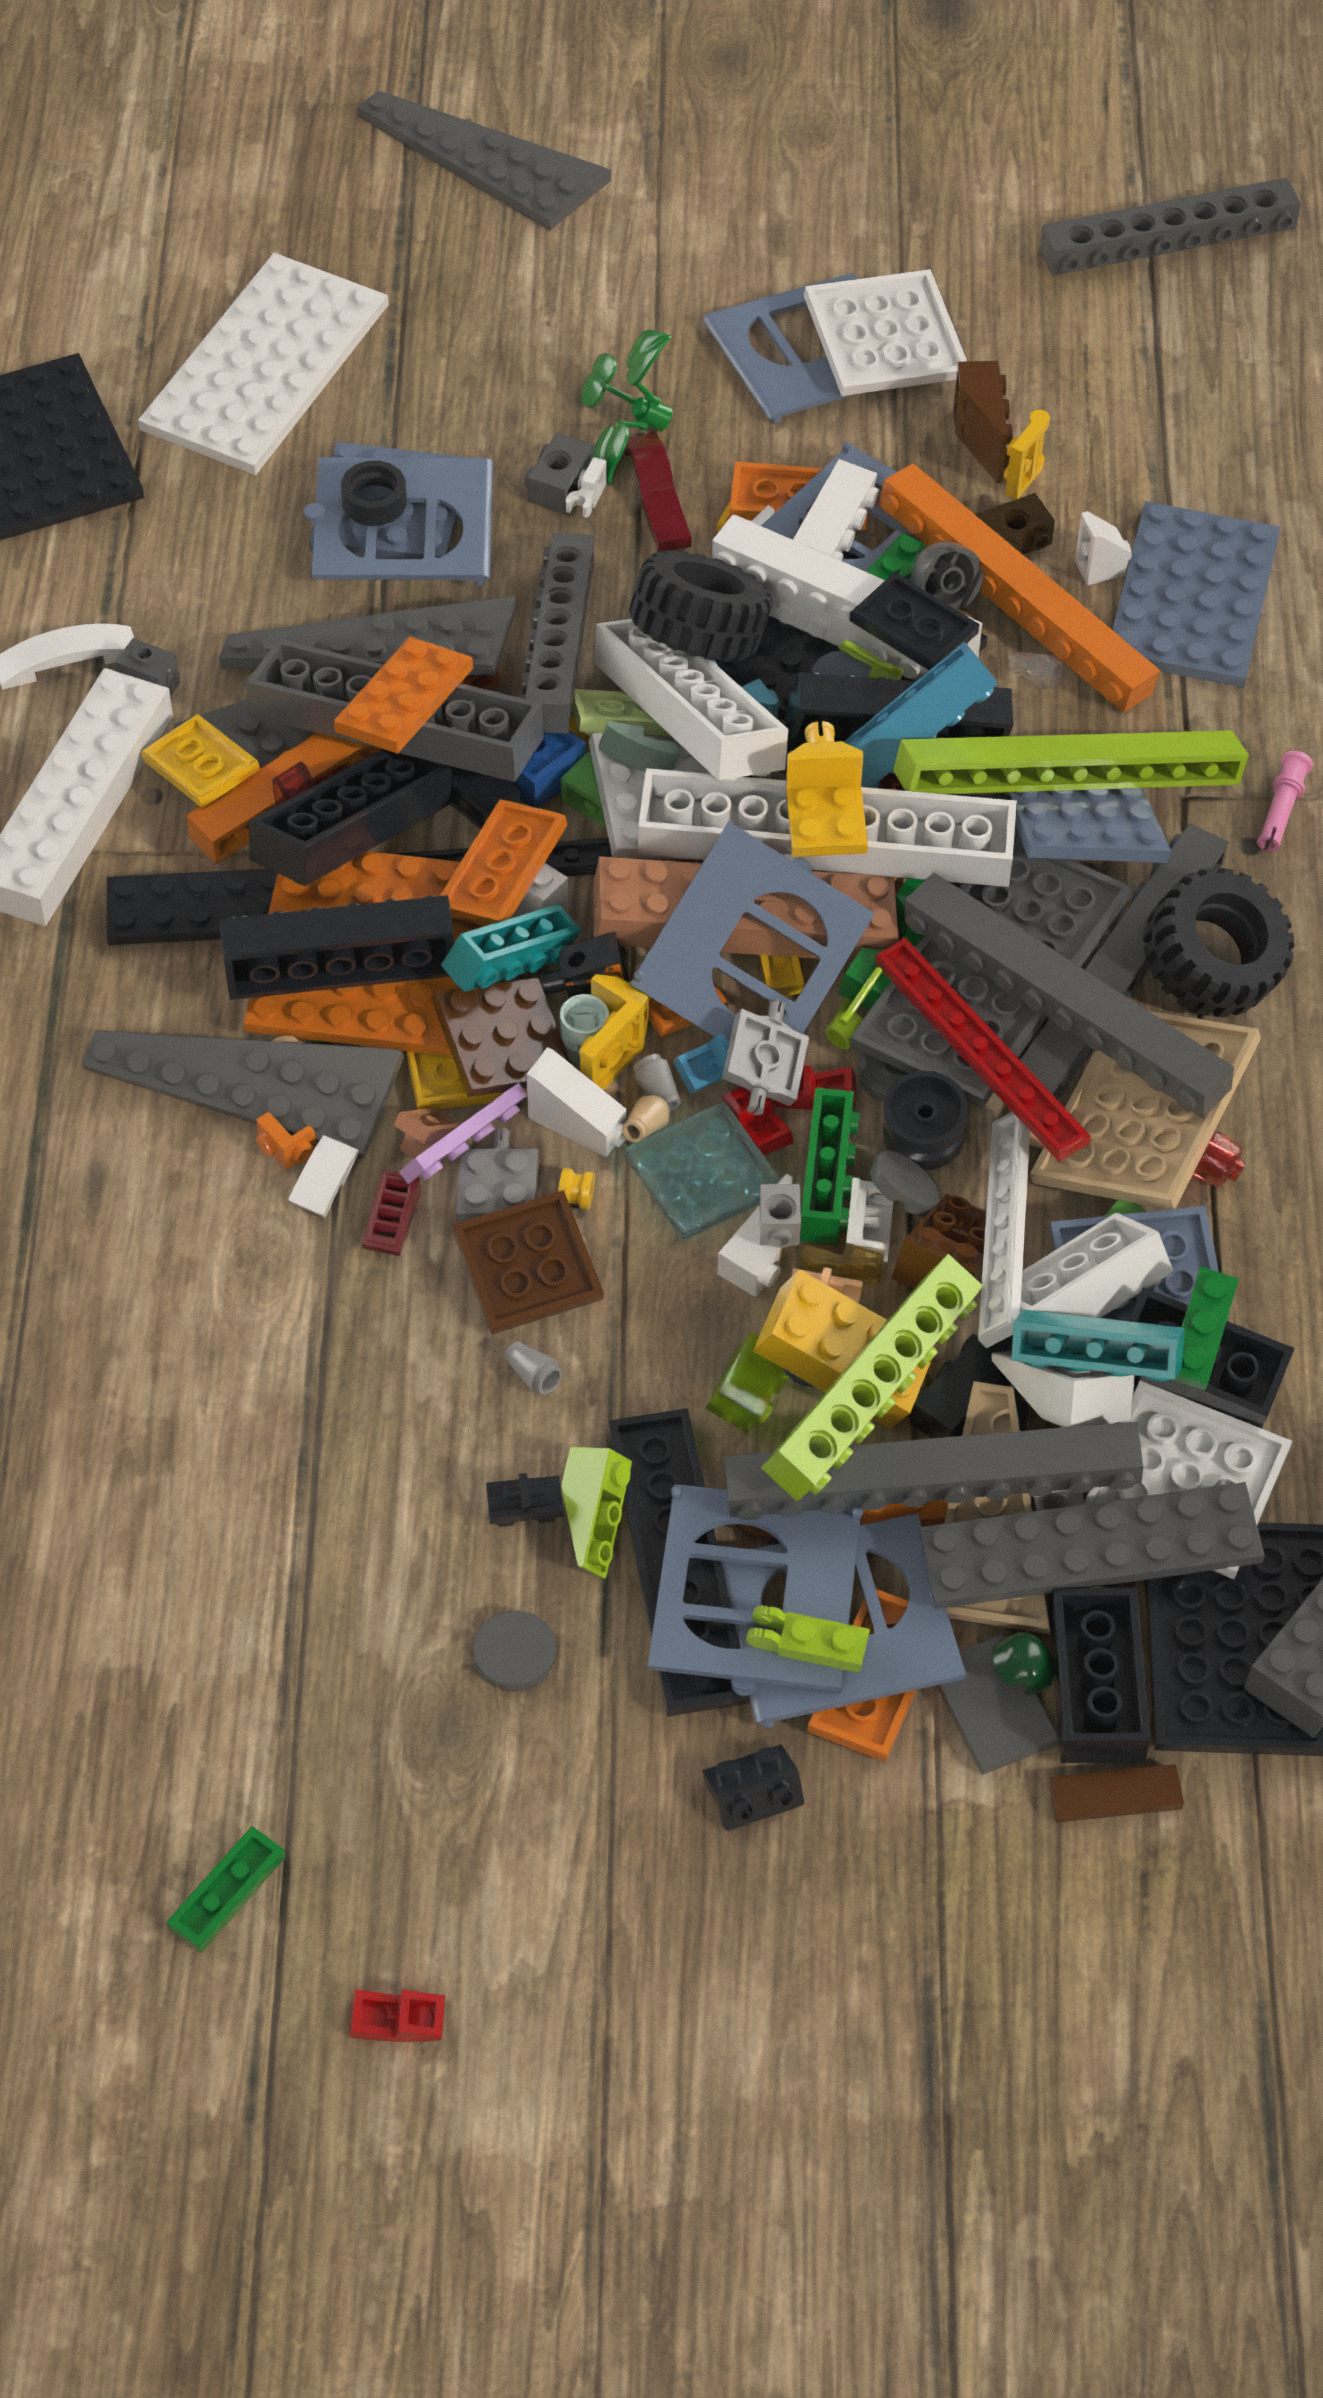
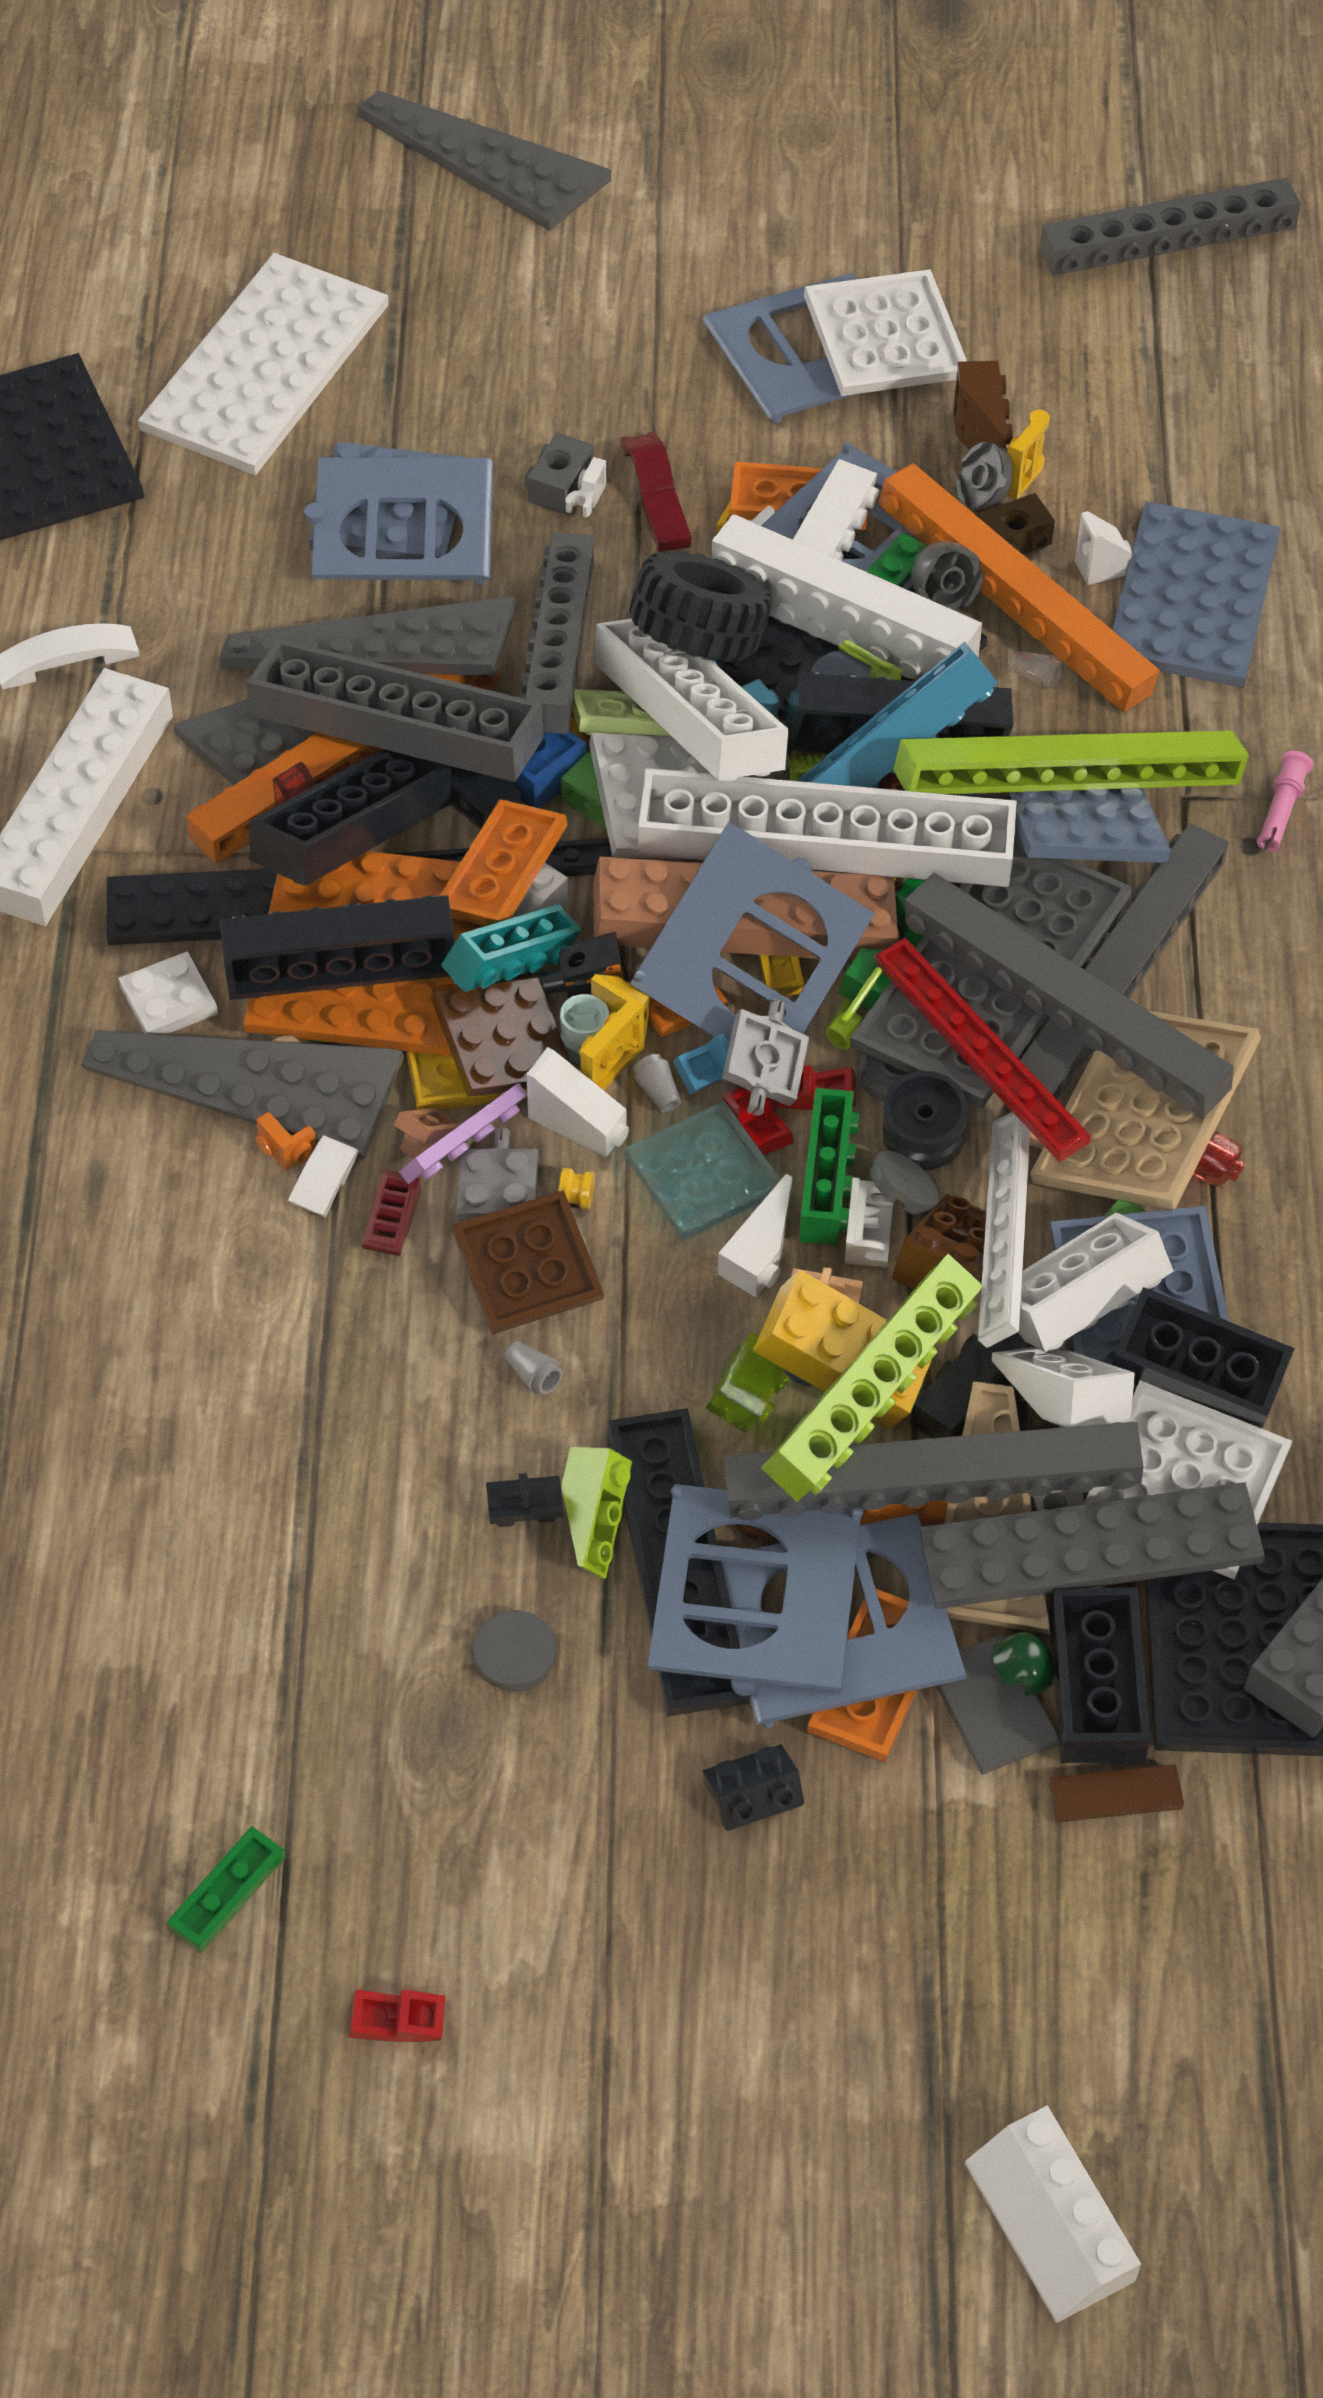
(149, 664): dark grey head -> none
(168, 995): none -> white plate
(200, 760): yellow tile -> none
(371, 474): black tyre -> none
(403, 694): orange plate -> none
(629, 747): sand green slope -> none
(646, 1118): tan cone -> none
(647, 410): green plant -> none
(784, 1202): light grey brick -> none
(809, 1638): lime hinge -> none
(825, 796): yellow plate -> none
(853, 1264): clear yellow slope -> none
(913, 621): black tile -> none
(984, 476): none -> dark grey tile
(1053, 2215): none -> white slope
(1098, 1345): teal brick -> none
(1205, 1325): green plate -> none
(1240, 910): black tyre -> none

